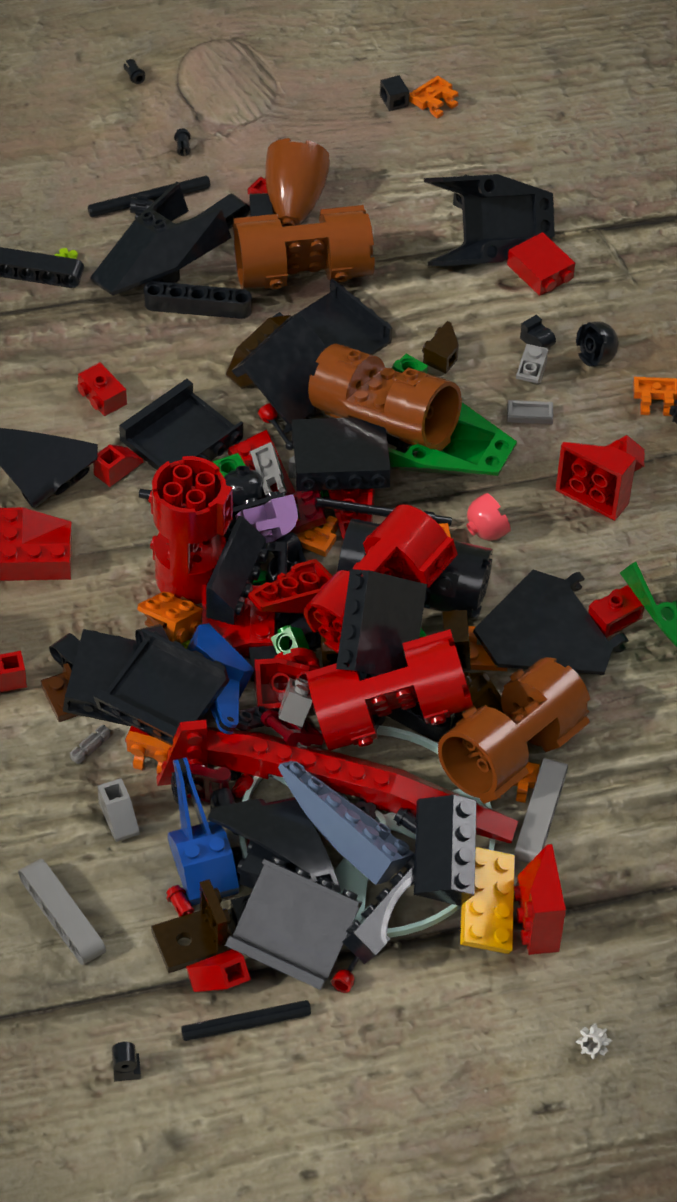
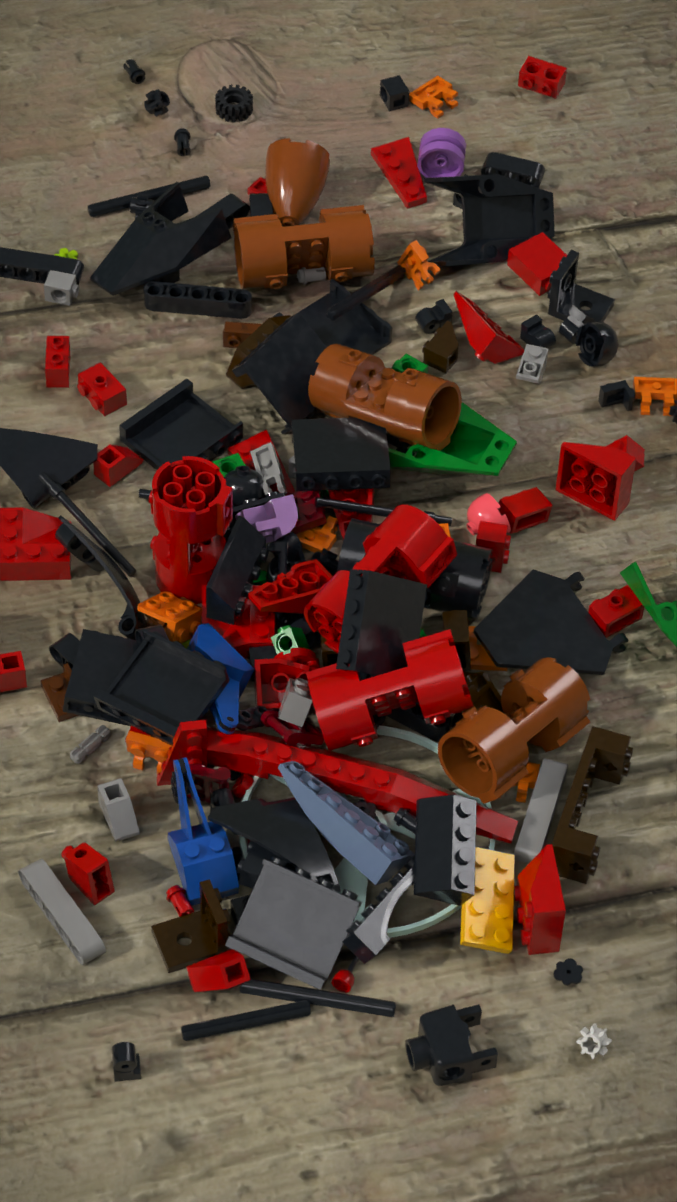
(57, 362): none -> red brick
(58, 492): none -> black bar
(60, 288): none -> light grey brick
(89, 872): none -> red torso
(97, 559): none -> black panel
(157, 102): none -> black gear
(234, 111): none -> black tyre
(236, 332): none -> reddish brown bracket
(269, 415): hinge -> none
(309, 275): none -> light grey pin
(319, 997): none -> black axle
(327, 559): none -> black gear
(365, 292): none -> black axle
(401, 170): none -> red wing
(416, 264): none -> orange plate
(432, 318): none -> black leg
(441, 153): none -> medium lavender wheel
(445, 1046): none -> black piece
(485, 334): none -> red wedge
(495, 537): none -> red brick
(514, 168): none -> black beam
(525, 509): none -> red brick
(530, 412): light grey tile -> none
(542, 77): none -> red brick
(566, 293): none -> black bracket
(571, 967): none -> black plant
(572, 324): none -> black leg
(604, 758): none -> dark brown plate
(617, 393): none -> black bracket

